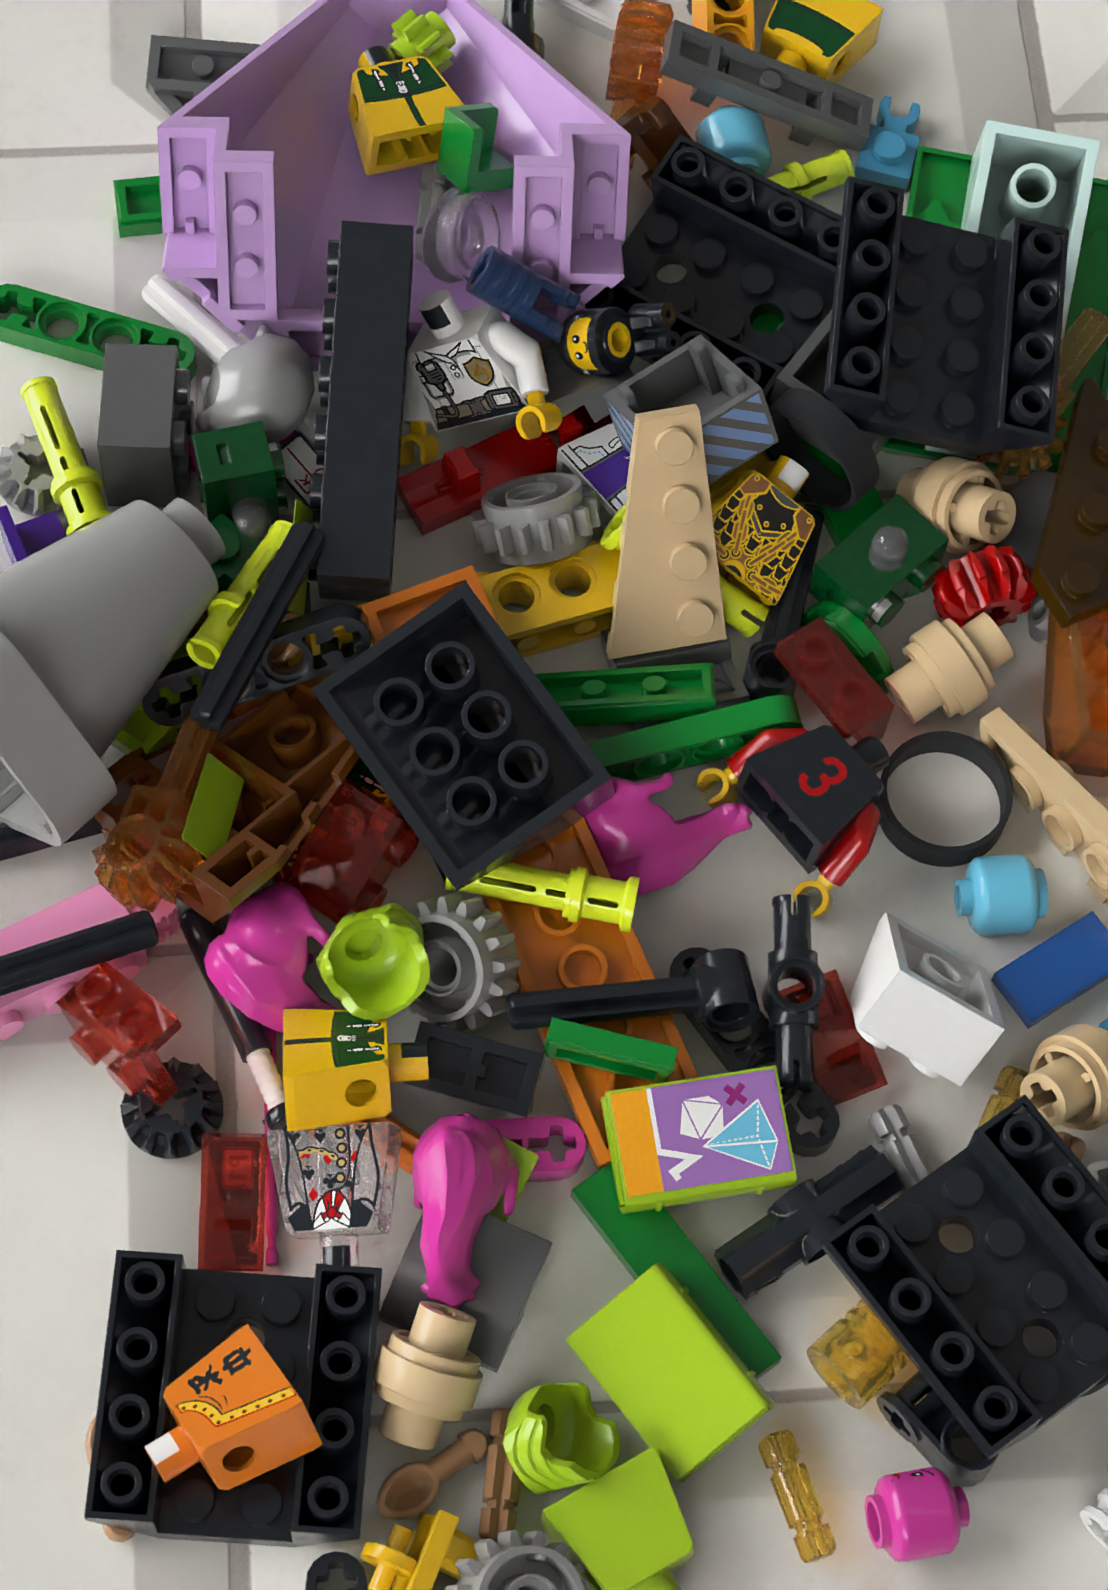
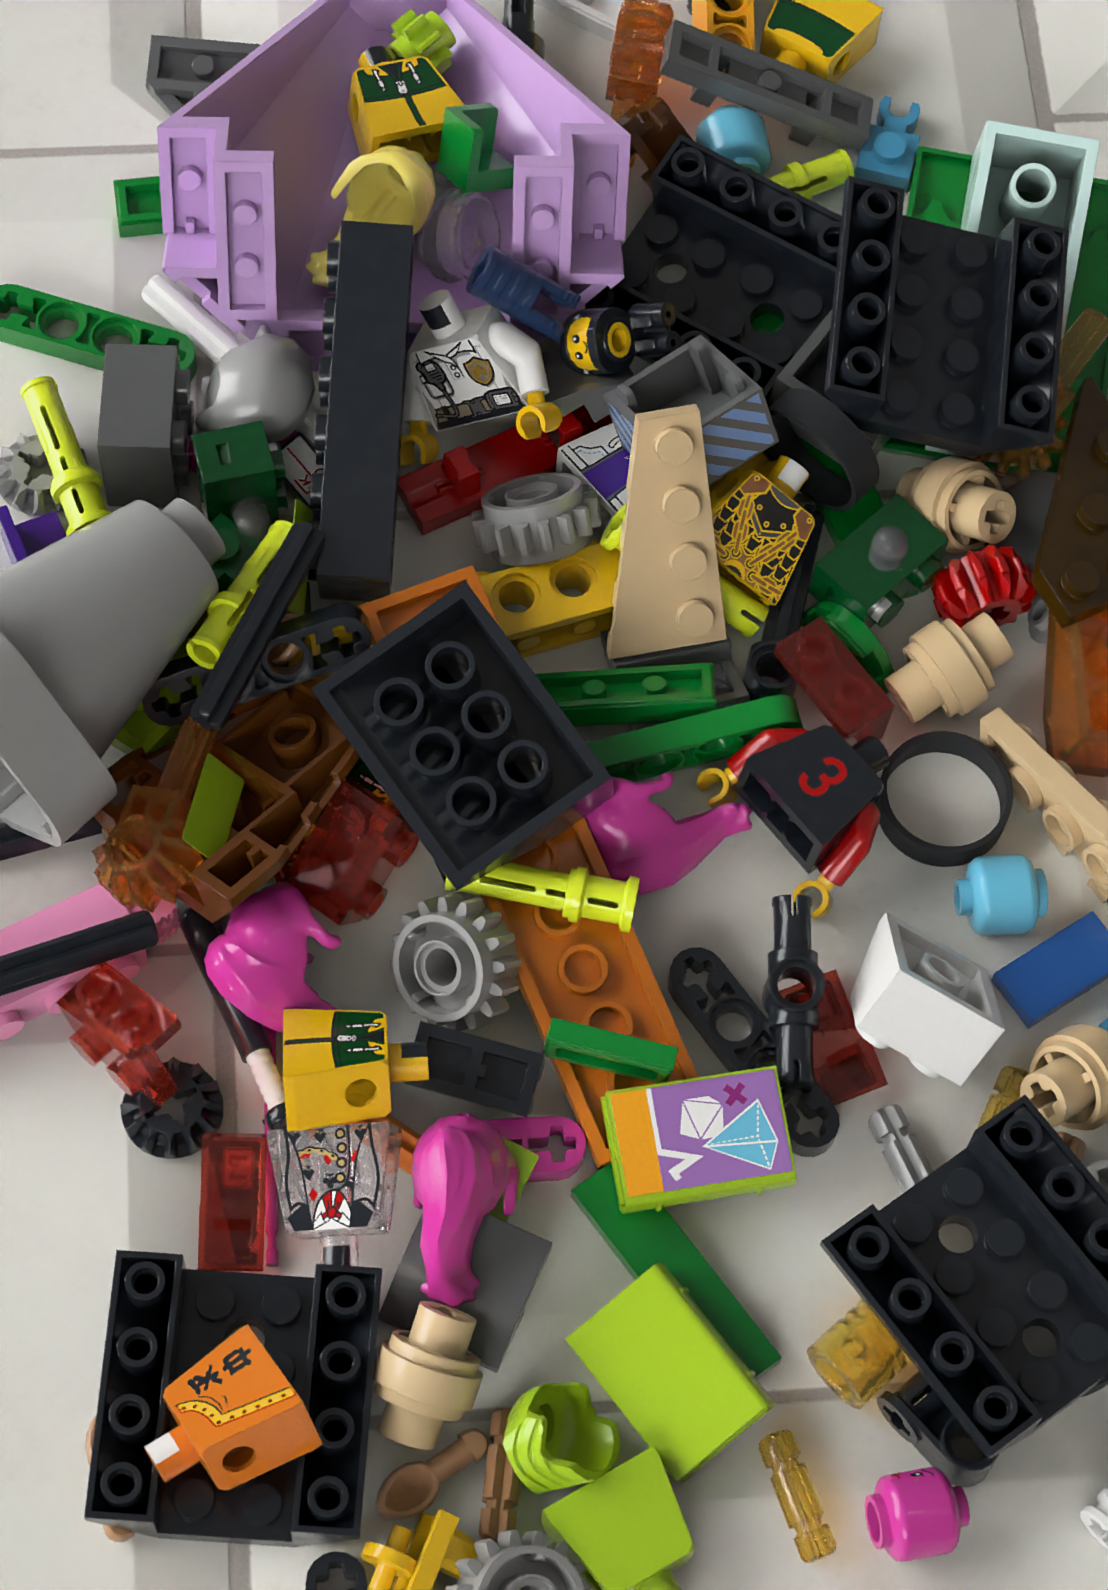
(376, 961): lime hair -> none
(382, 188): none -> light yellow piece
(716, 991): black axle -> none
(803, 1219): black piece -> none

